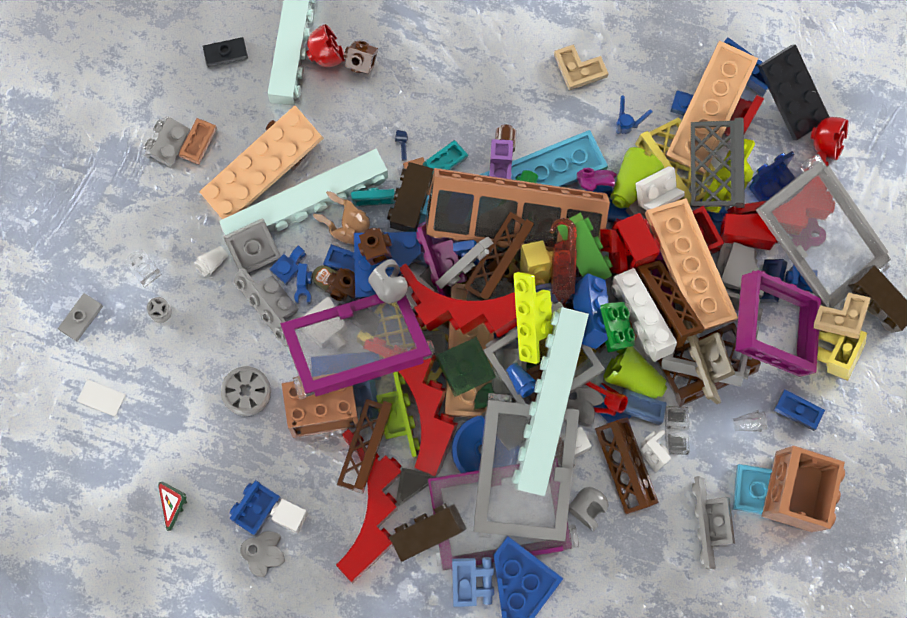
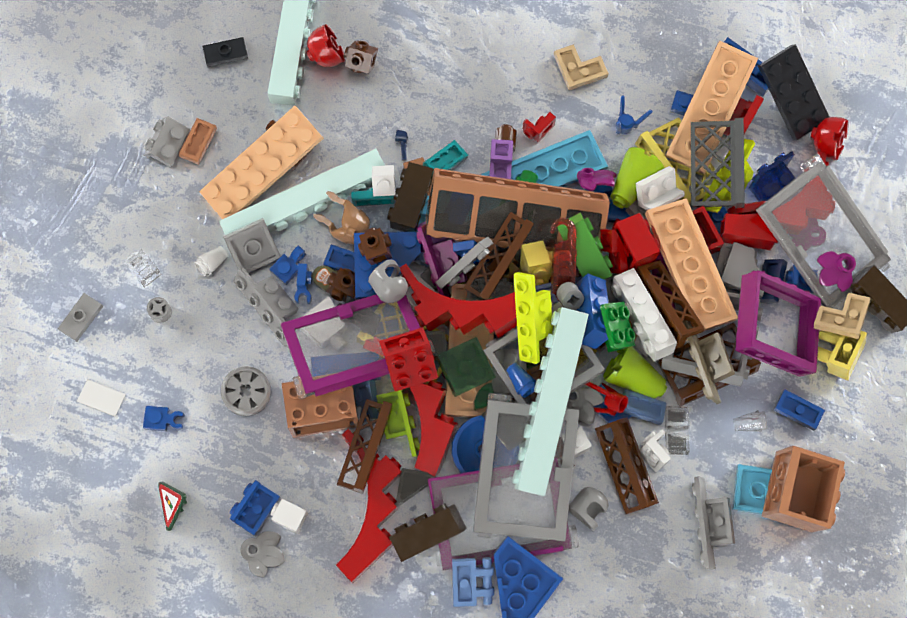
(158, 418): none -> blue plate
(383, 180): none -> white brick
(409, 359): none -> red bracket
(541, 127): none -> red bracket
(564, 294): none -> light grey wheel
(833, 270): none -> magenta plate

